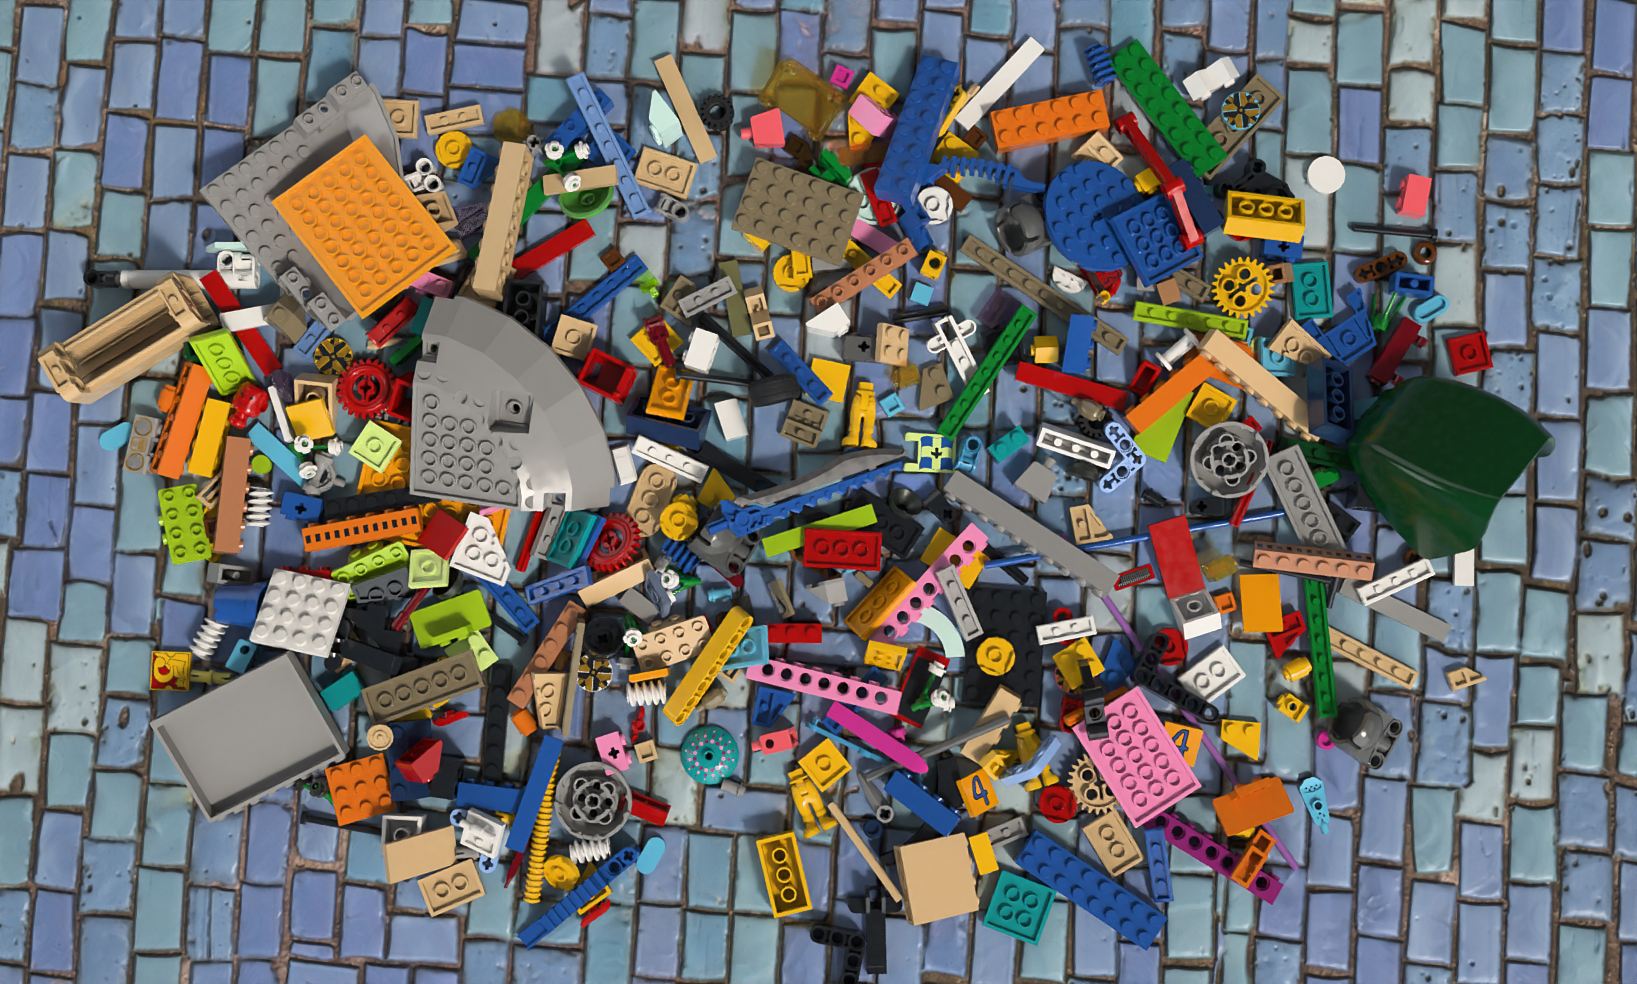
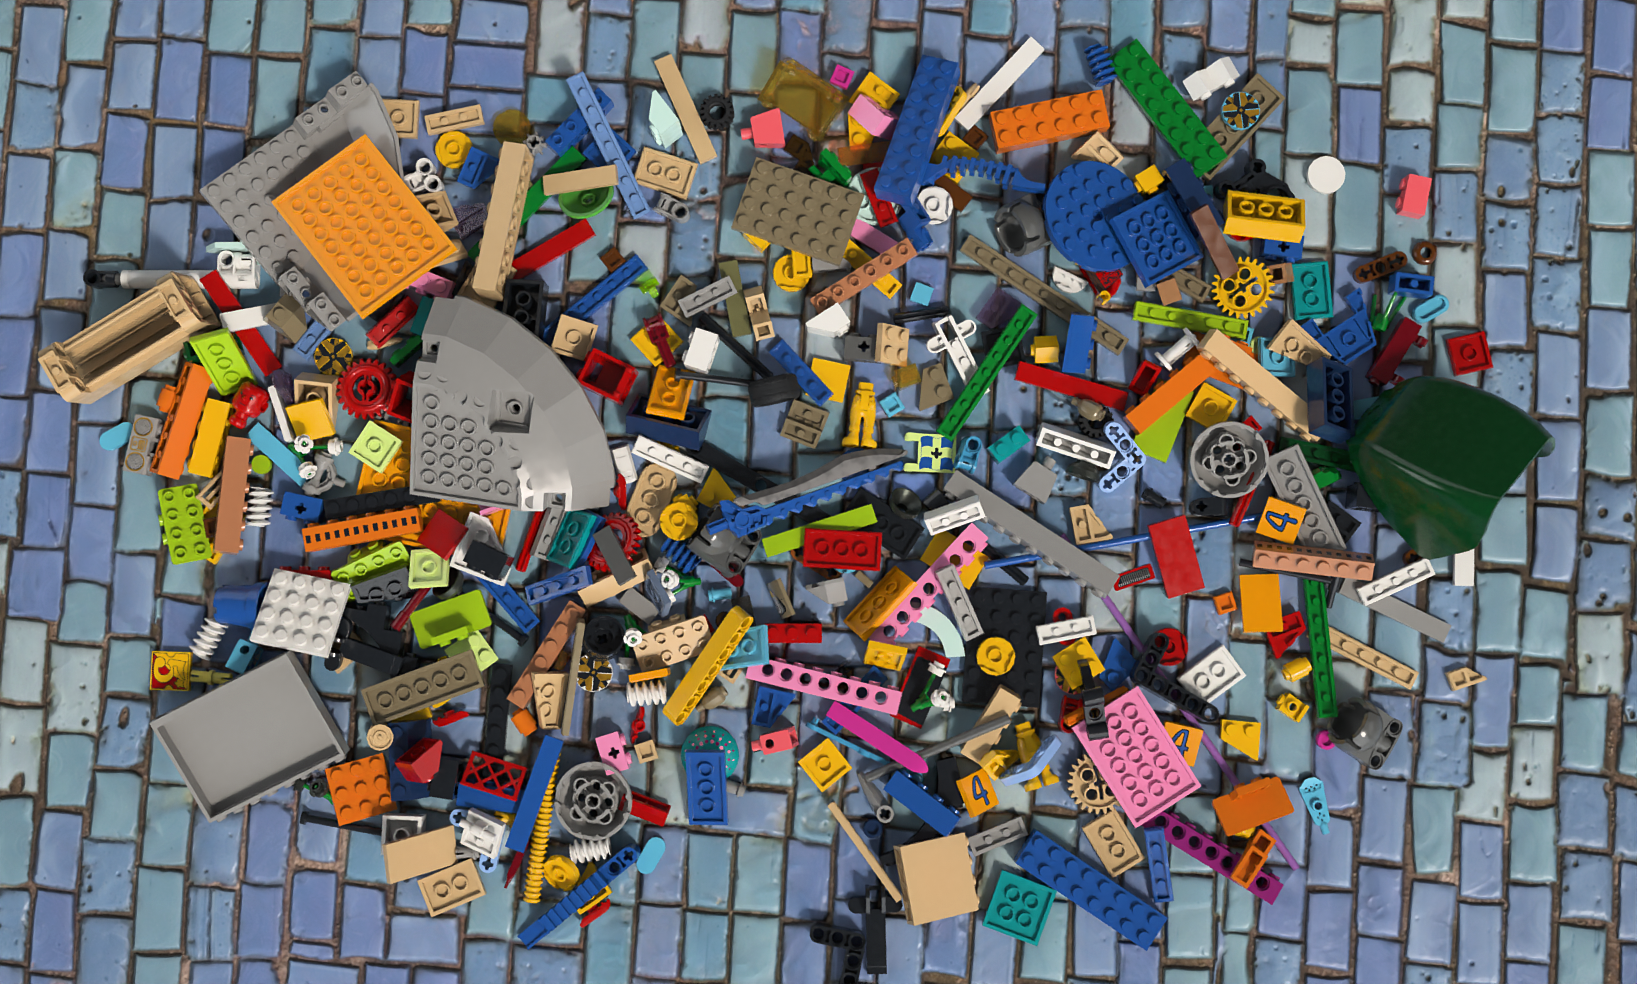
(230, 574): light grey slope -> none
(344, 690): teal brick -> none
(488, 559): none -> black brick
(489, 760): none -> red window
(555, 157): white plant -> none
(614, 555): none -> dark grey tile
(620, 491): none -> red piece
(707, 787): none -> blue plate
(731, 419): white brick -> none
(784, 873): yellow brick -> none
(803, 793): yellow piece -> none
(896, 732): dark pink tile -> none
(927, 270): yellow brick -> none
(954, 515): none -> white slope
(983, 853): yellow tile -> none
(1058, 803): red tile -> none
(1171, 186): red piece -> none
(1195, 613): white slope -> none
(1214, 241): none -> reddish brown tile
(1219, 567): clear yellow brick -> none
(1281, 520): none -> light orange tile
(1432, 234): black bar -> none

